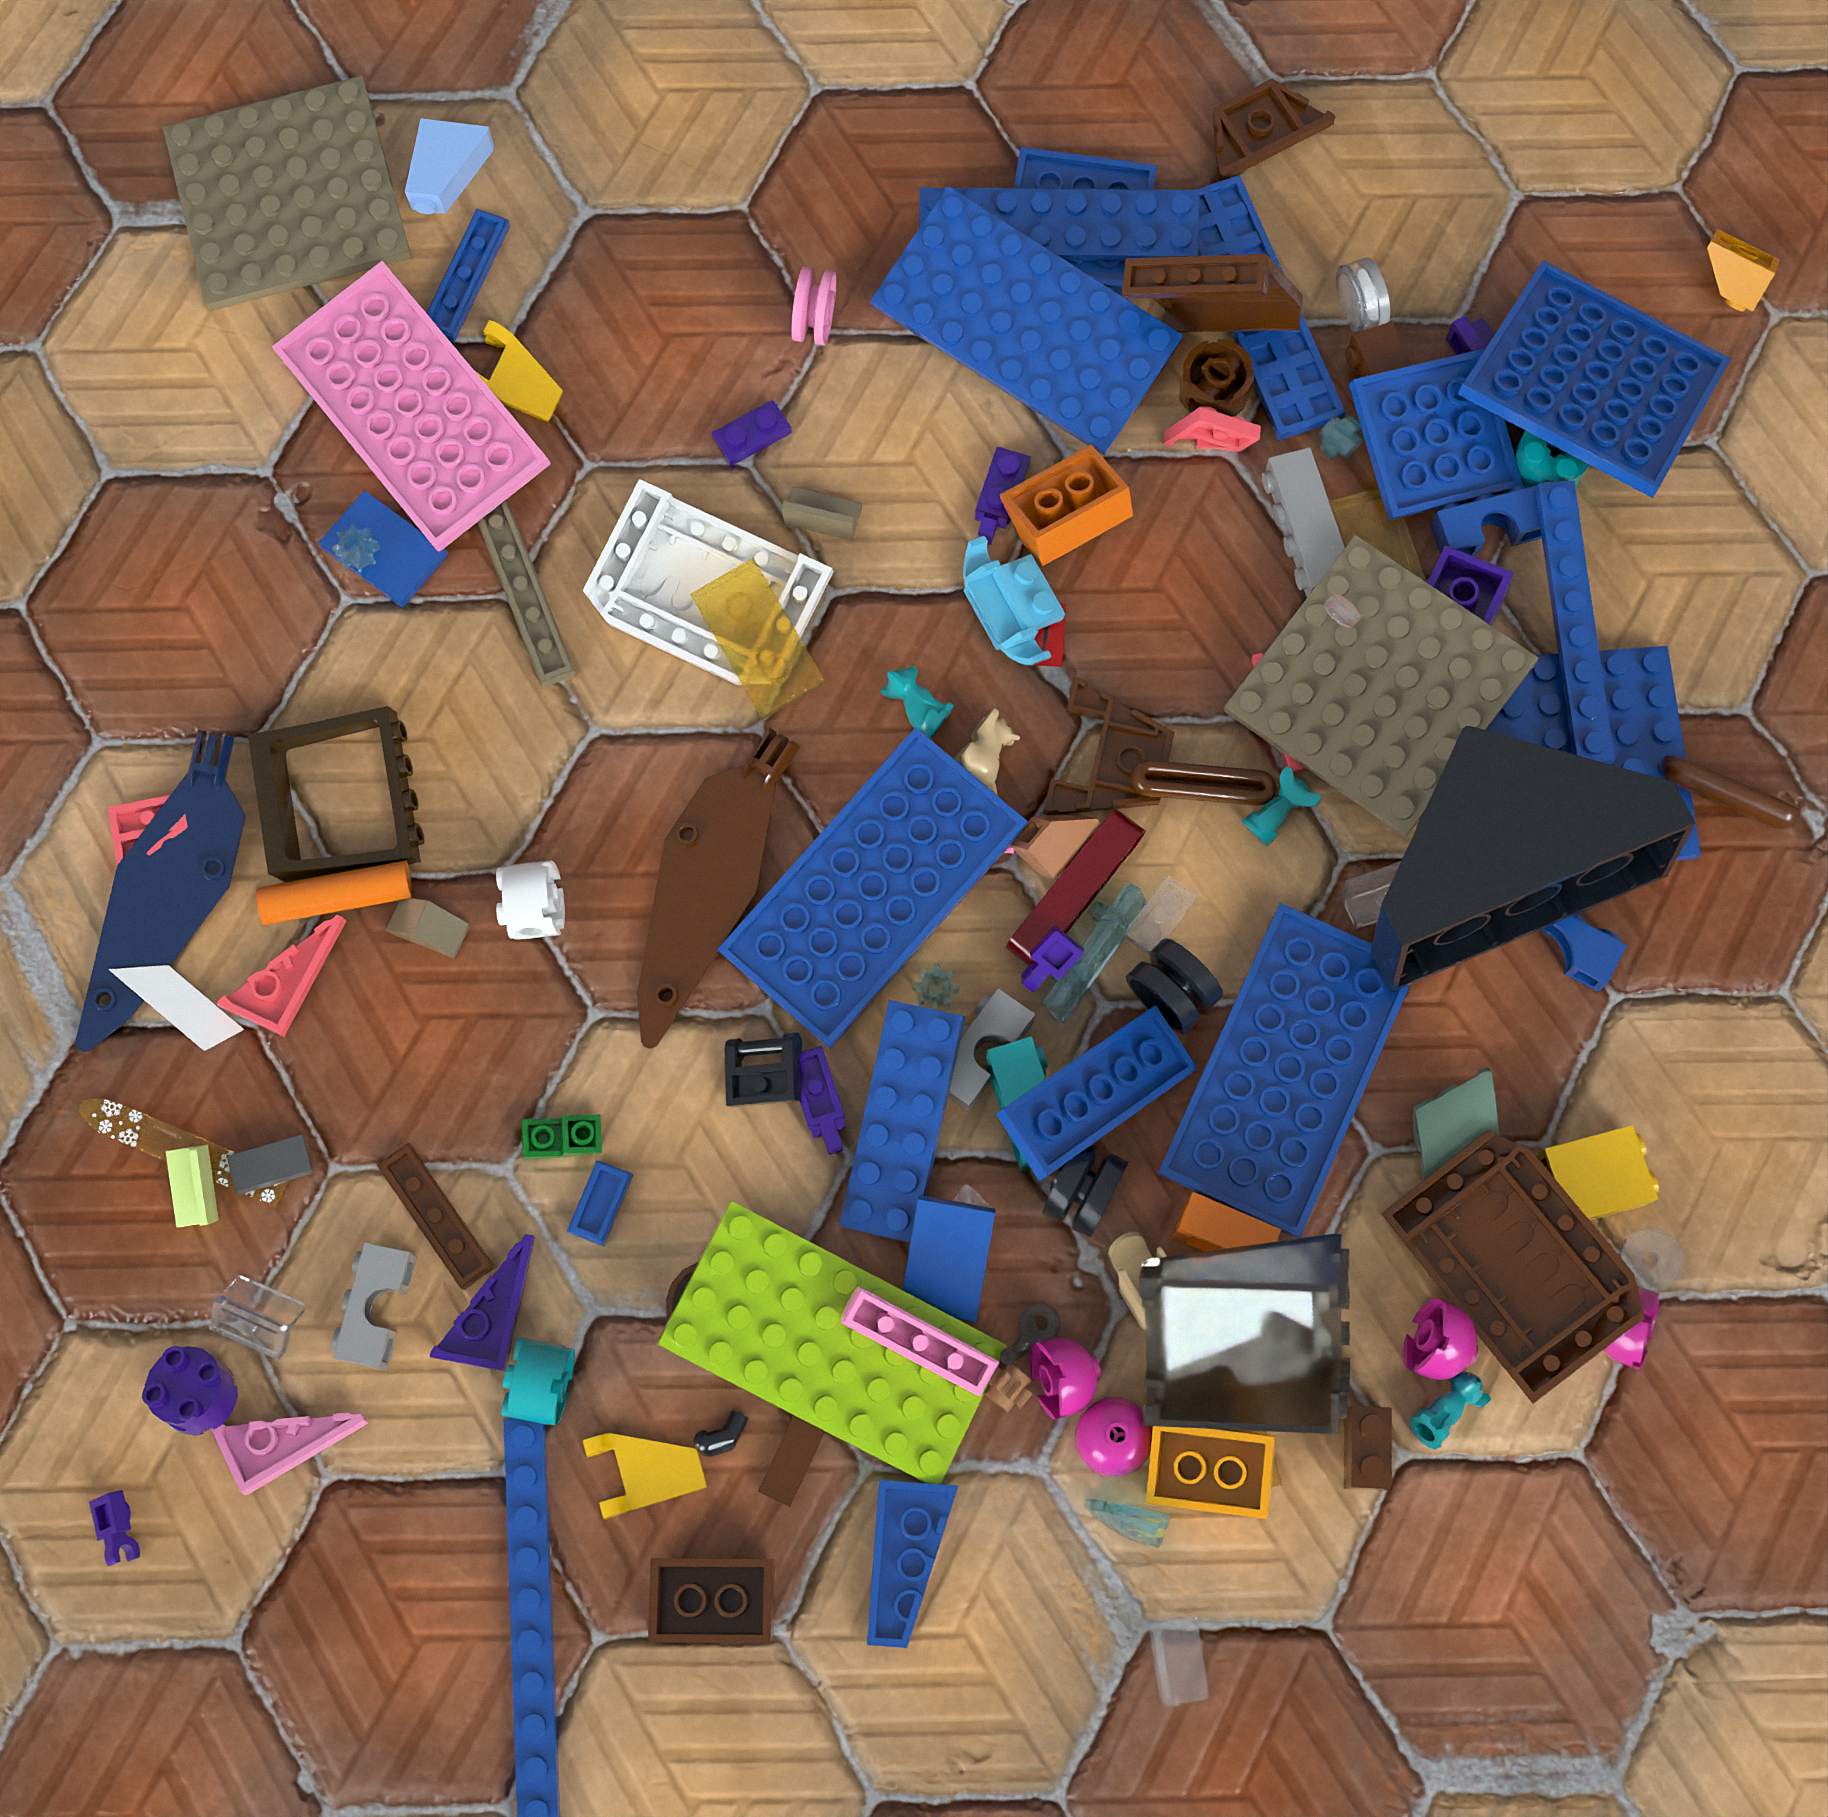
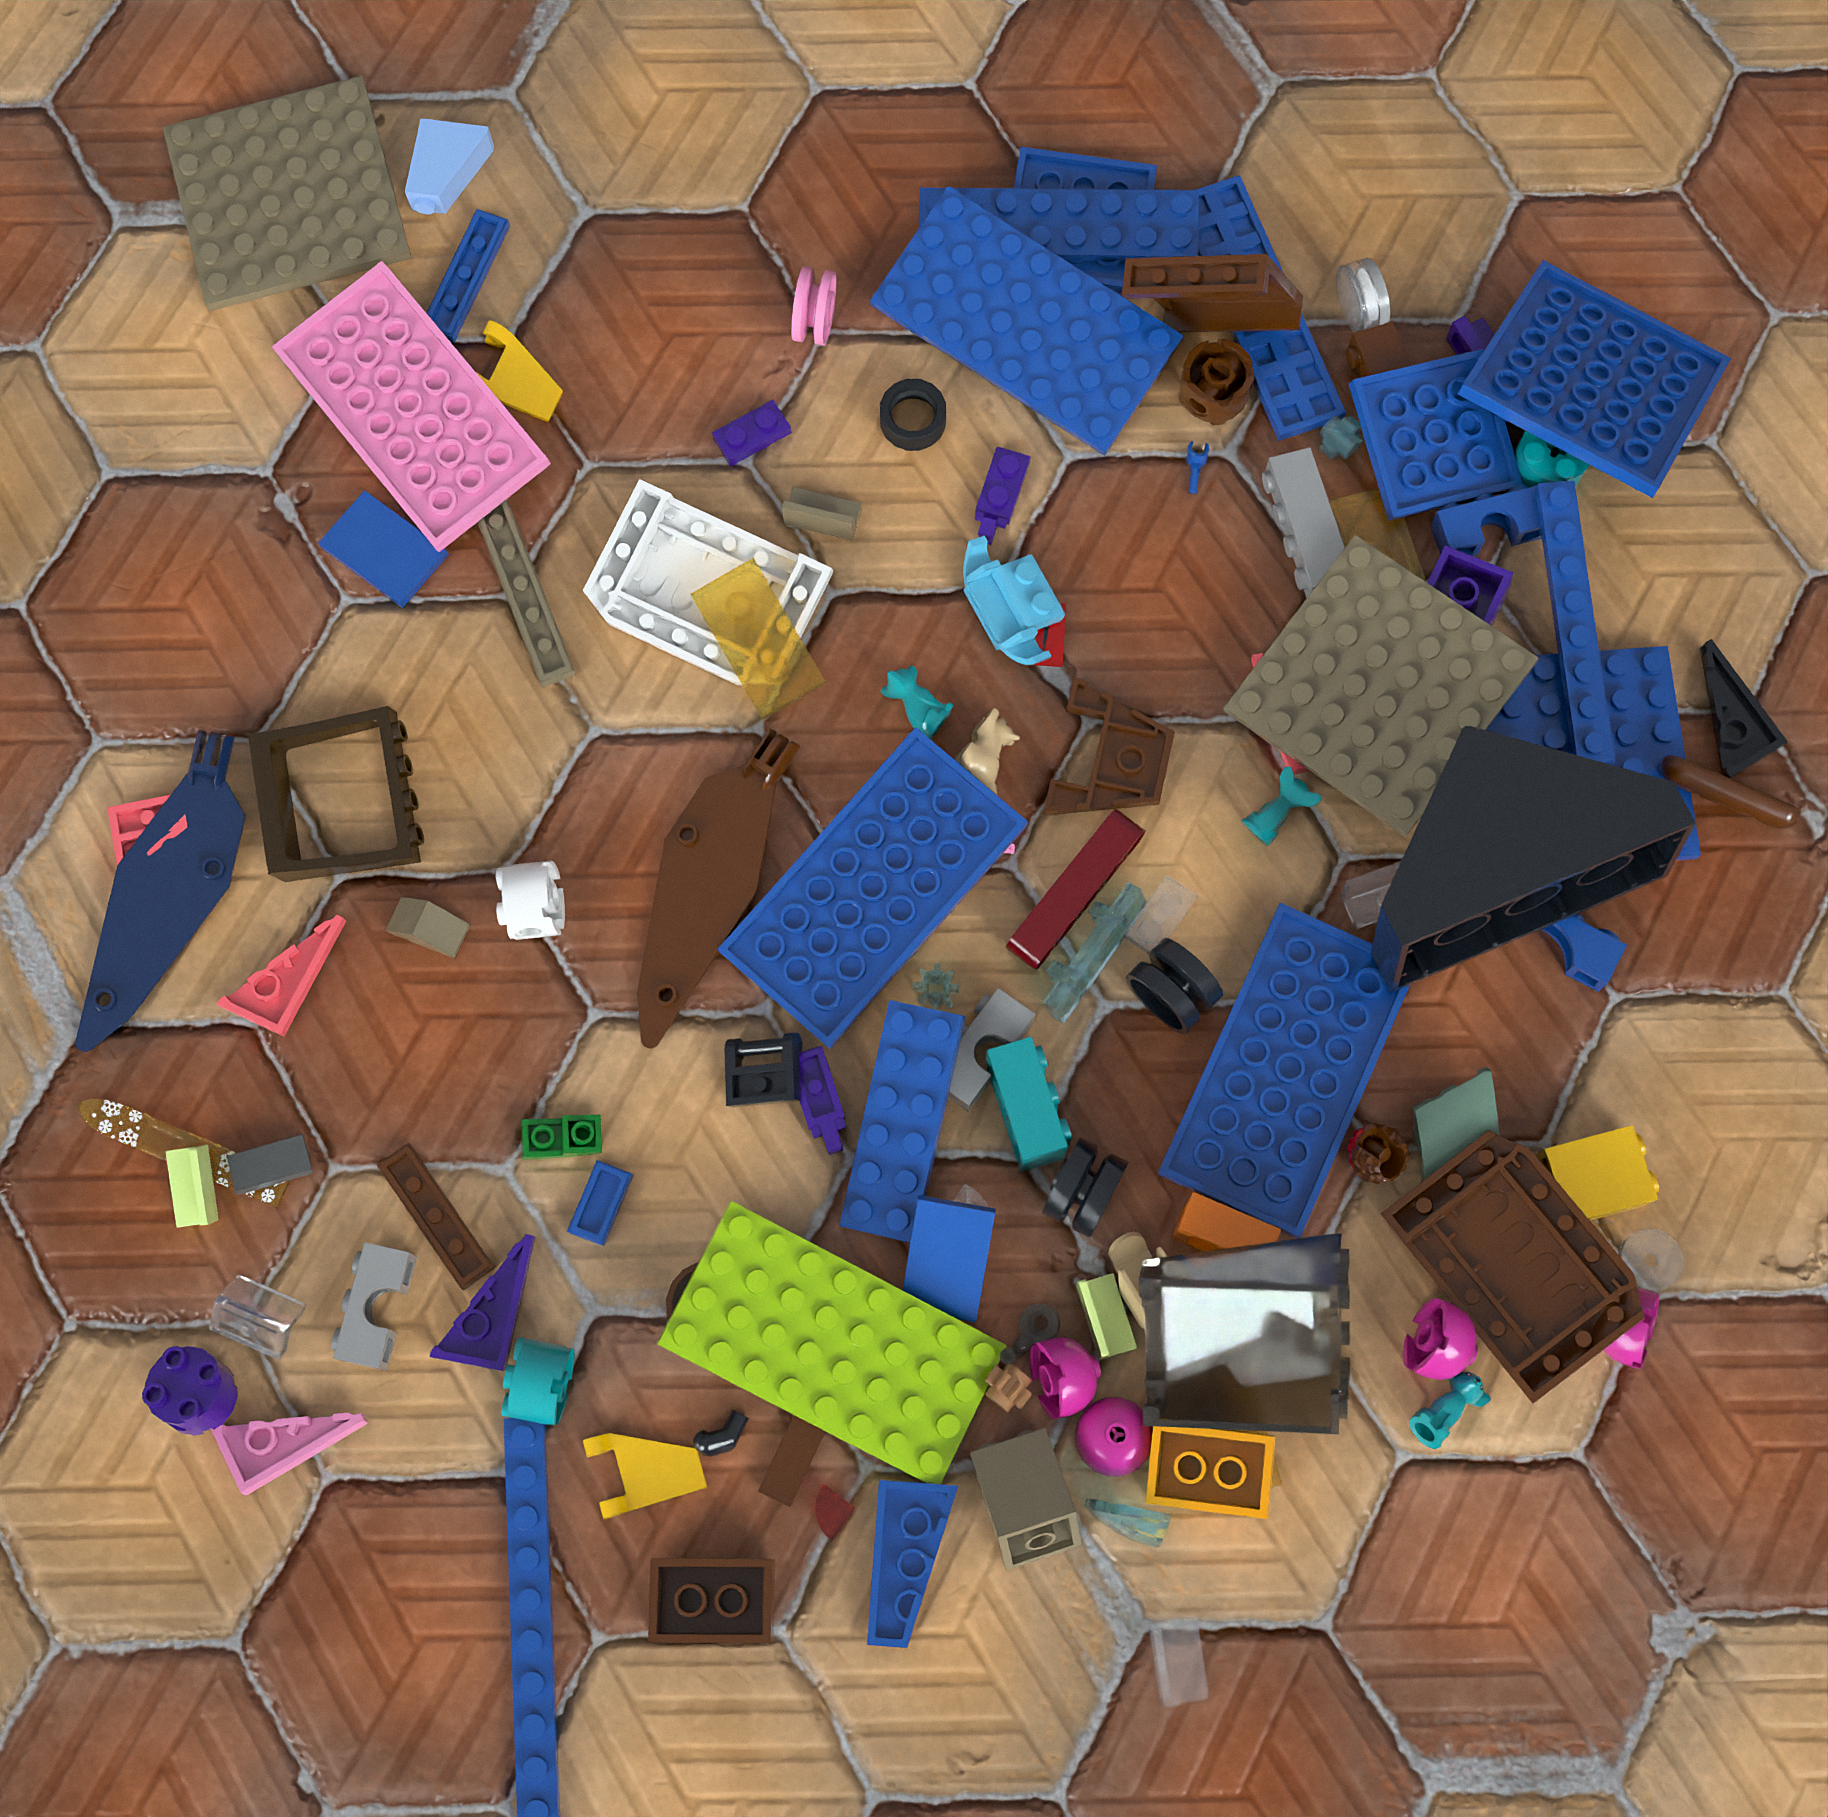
(111, 1521): dark purple plate -> none
(180, 1004): white sticker -> none
(334, 892): orange brick -> none
(356, 548): clear light blue gear -> none
(831, 1511): none -> clear red tile
(906, 390): none -> black tyre
(918, 1340): bright pink brick -> none
(1026, 1498): none -> dark tan slope
(1053, 841): nougat slope -> none
(1053, 956): dark purple plate -> none
(1067, 505): orange slope -> none
(1096, 1092): blue plate -> none
(1106, 1316): none -> yellowish green panel
(1195, 461): none -> blue hand
(1203, 782): reddish brown piece -> none
(1213, 431): coral wing -> none
(1262, 125): reddish brown wing -> none
(1342, 611): clear tile -> none
(1368, 1448): reddish brown brick -> none
(1378, 1153): none -> reddish brown piece
(1740, 270): light orange slope -> none
(1740, 723): none -> black wing

